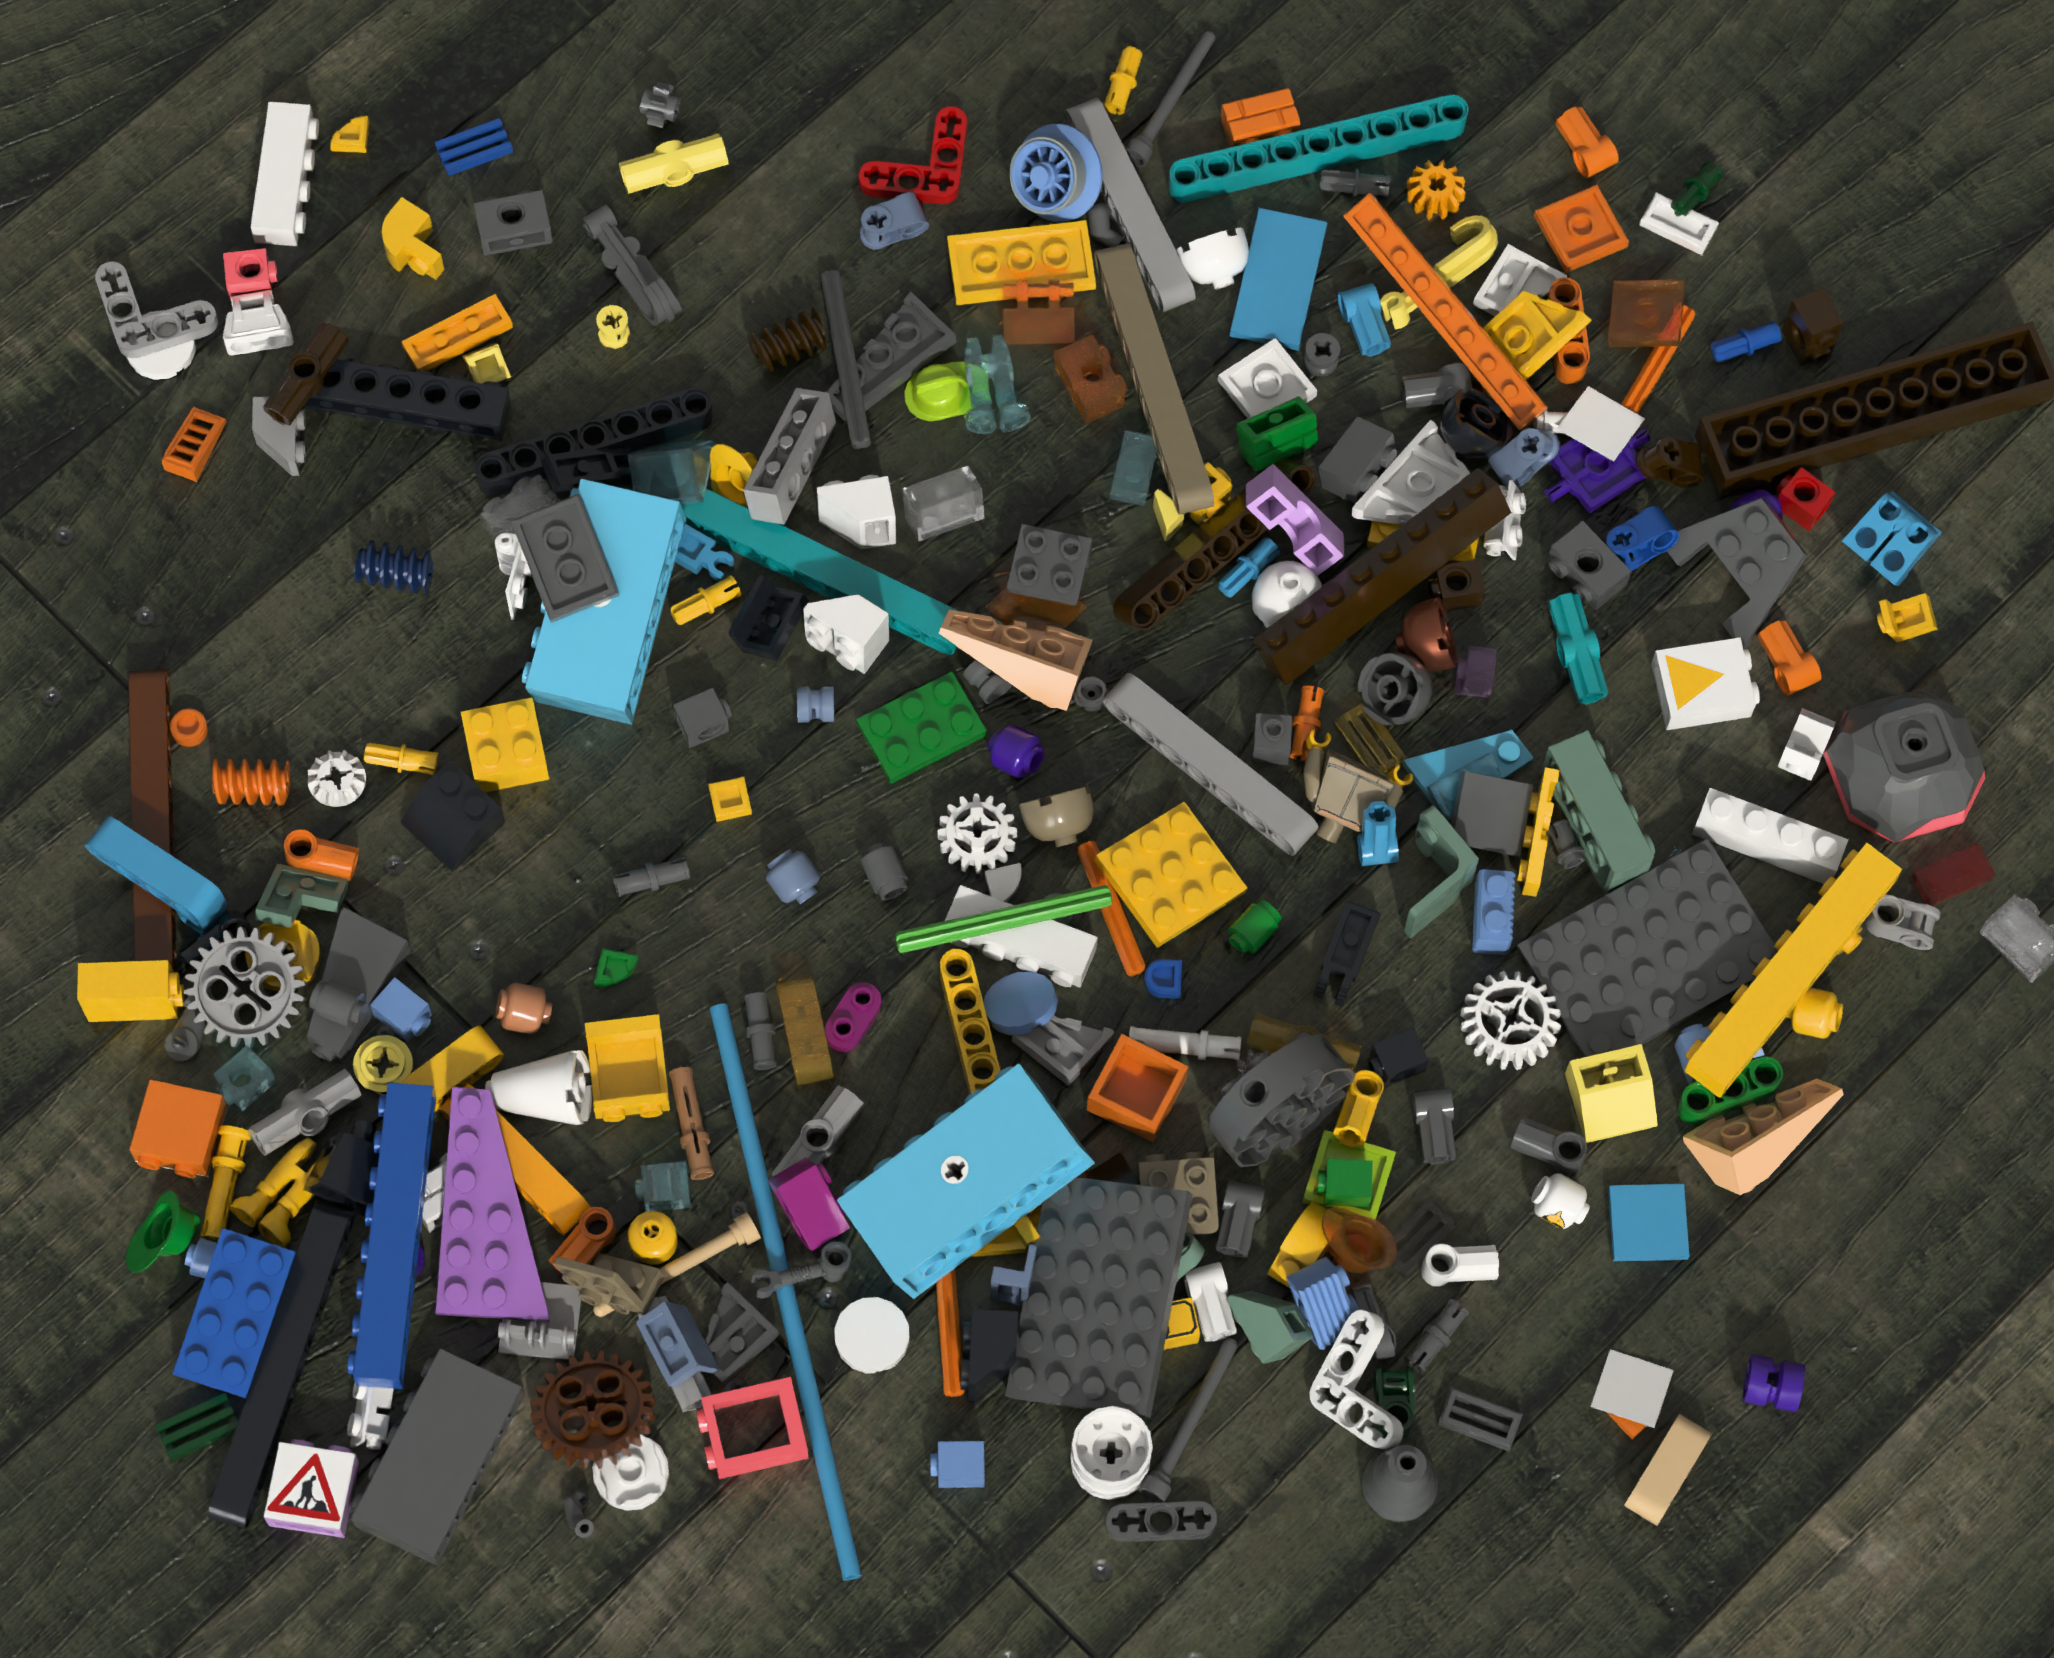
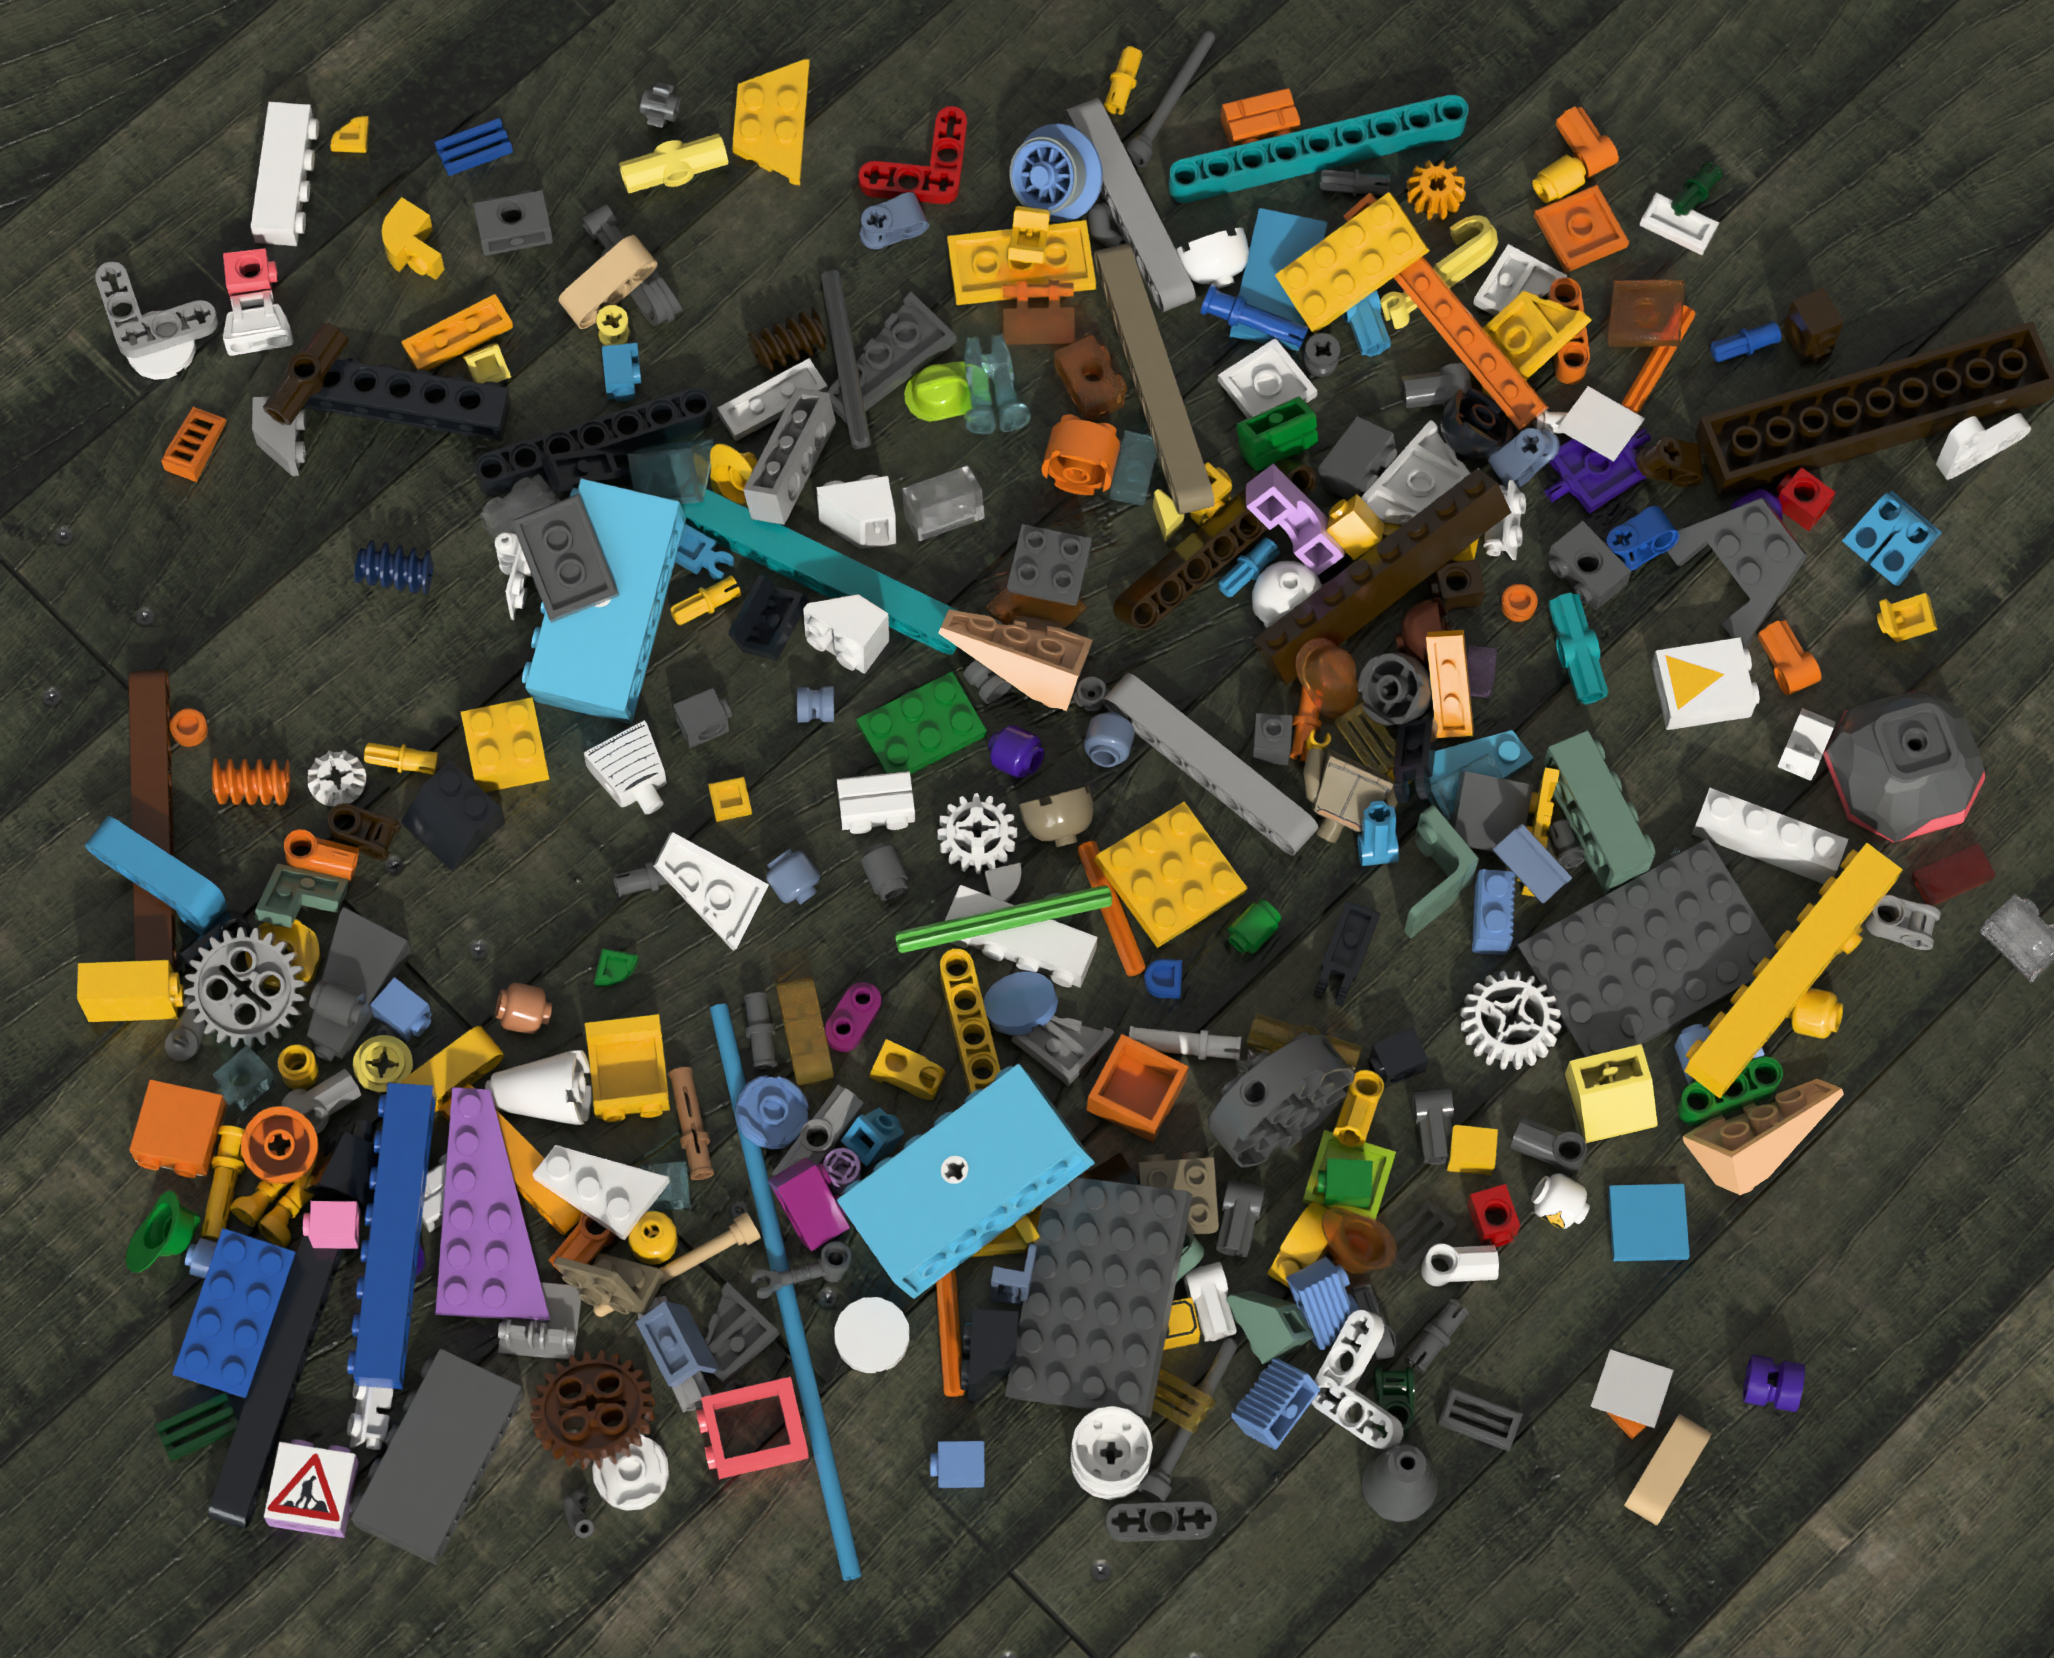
(262, 1132): none -> orange brick
(298, 1057): none -> yellow brick
(333, 1224): none -> bright pink brick
(370, 833): none -> dark brown piece
(600, 1187): none -> white wing
(608, 281): none -> tan beam
(621, 371): none -> dark azure brick
(629, 768): none -> white torso
(711, 886): none -> white wing
(768, 399): none -> white plate
(771, 1112): none -> medium blue tile
(772, 119): none -> yellow wing
(842, 1175): none -> lavender wheel
(876, 802): none -> white brick
(880, 1128): none -> dark azure brick
(907, 1071): none -> yellow leg
(1029, 234): none -> yellow bracket
(1081, 455): none -> orange brick
(1109, 739): none -> sand blue head
(1198, 1413): none -> clear yellow tile
(1237, 311): none -> blue pin
(1275, 1403): none -> medium blue brick
(1328, 676): none -> clear orange piece
(1352, 262): none -> yellow plate
(1354, 526): none -> yellow brick
(1414, 758): none -> black hinge
(1450, 683): none -> light orange plate
(1473, 1150): none -> yellow panel
(1493, 1200): none -> red brick
(1519, 602): none -> orange tile
(1532, 863): none -> sand blue panel
(1559, 179): none -> yellow brick
(1972, 444): none -> white beam

